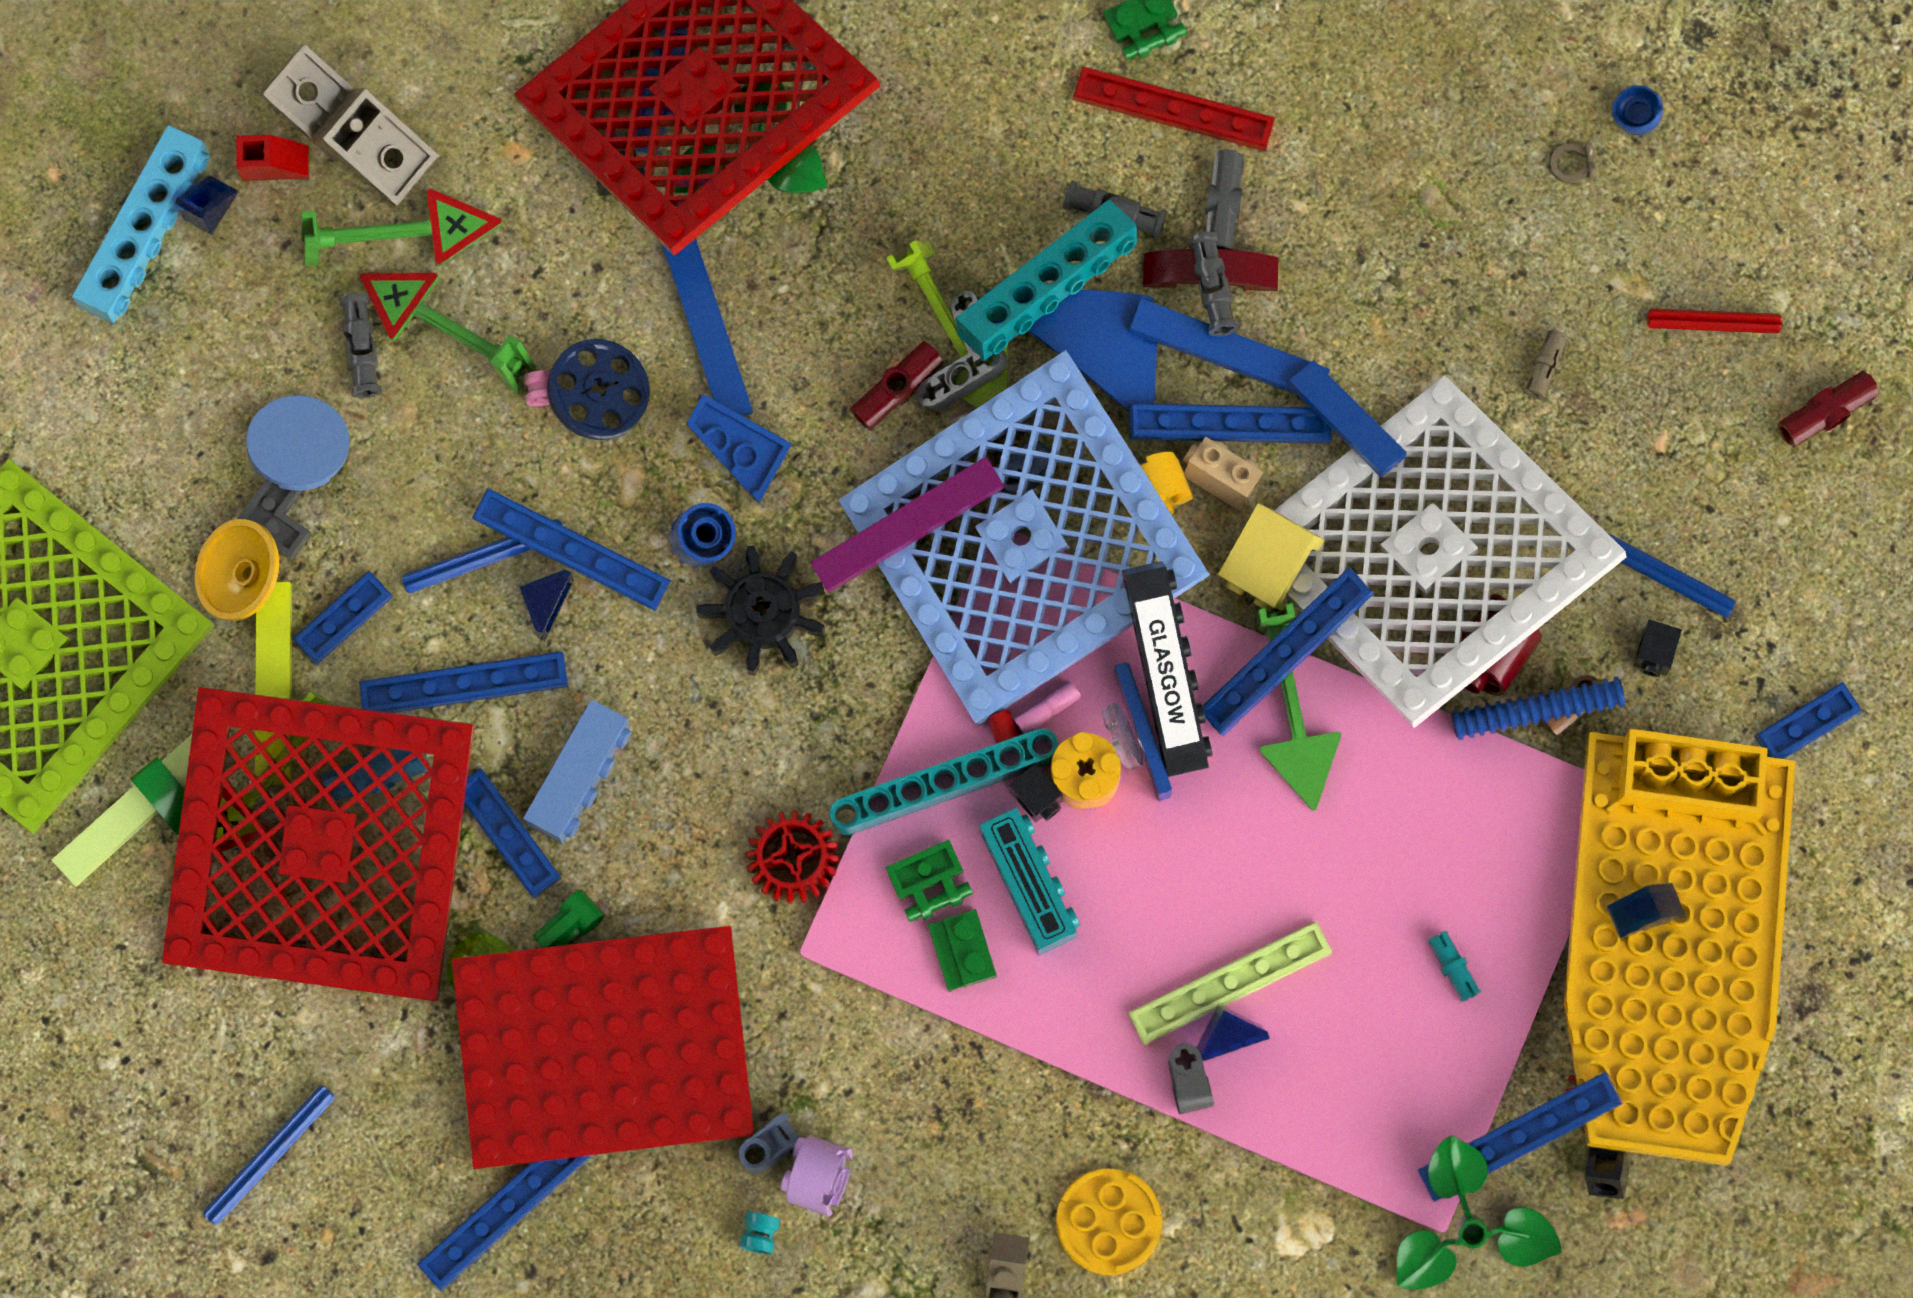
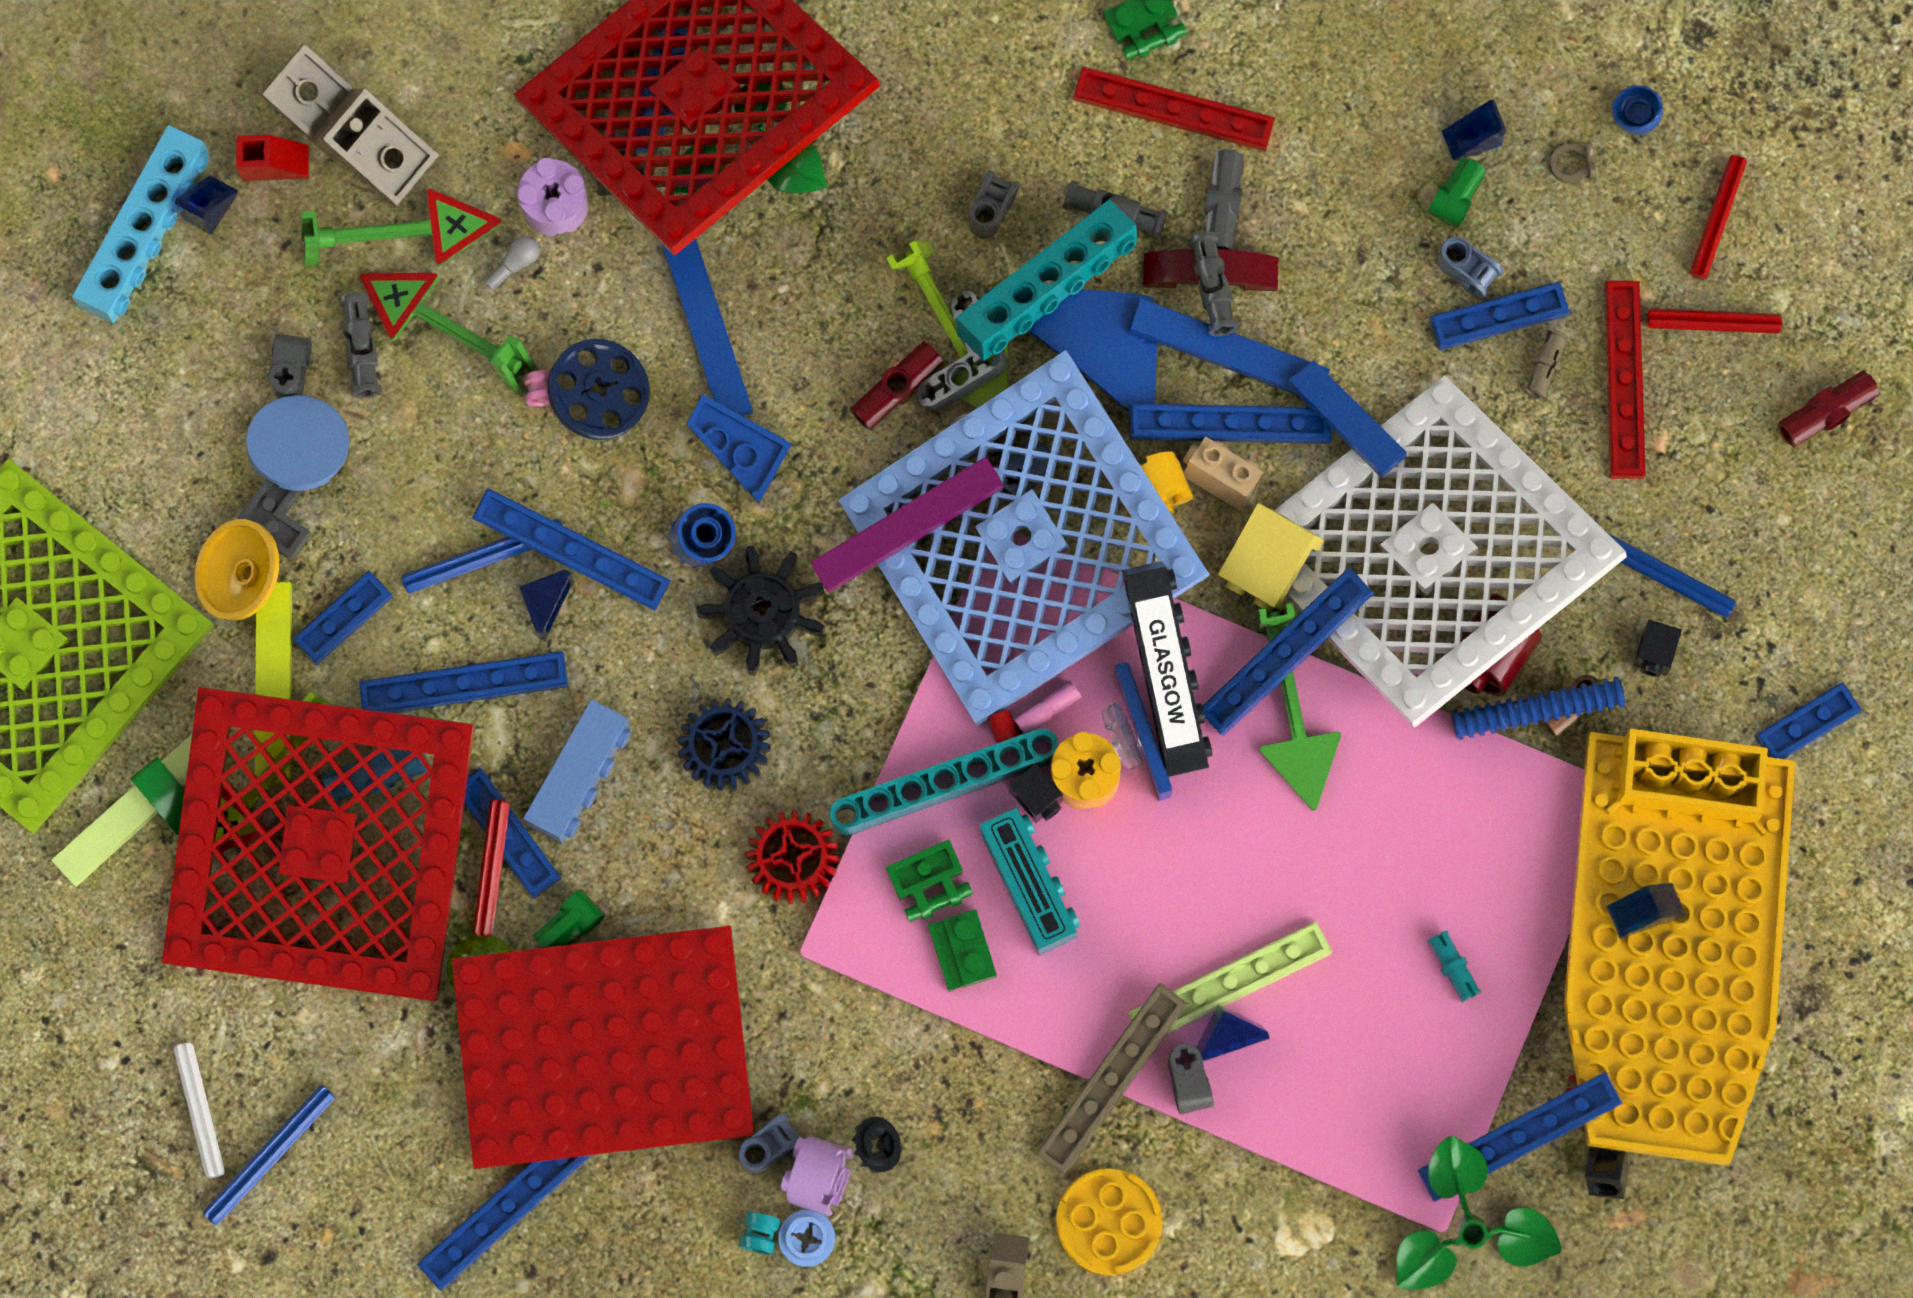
(199, 1110): none -> white axle
(289, 361): none -> dark grey piece
(491, 868): none -> red axle
(520, 254): none -> light grey piece
(549, 179): none -> lavender brick
(711, 737): none -> dark blue gear
(799, 1223): none -> light blue gear
(888, 1144): none -> black gear
(993, 199): none -> dark grey piece
(1112, 1078): none -> dark tan tile
(1454, 199): none -> green piece
(1470, 268): none -> sand blue piece
(1475, 132): none -> clear blue slope
(1499, 316): none -> blue tile
(1624, 380): none -> red tile
(1718, 217): none -> red axle

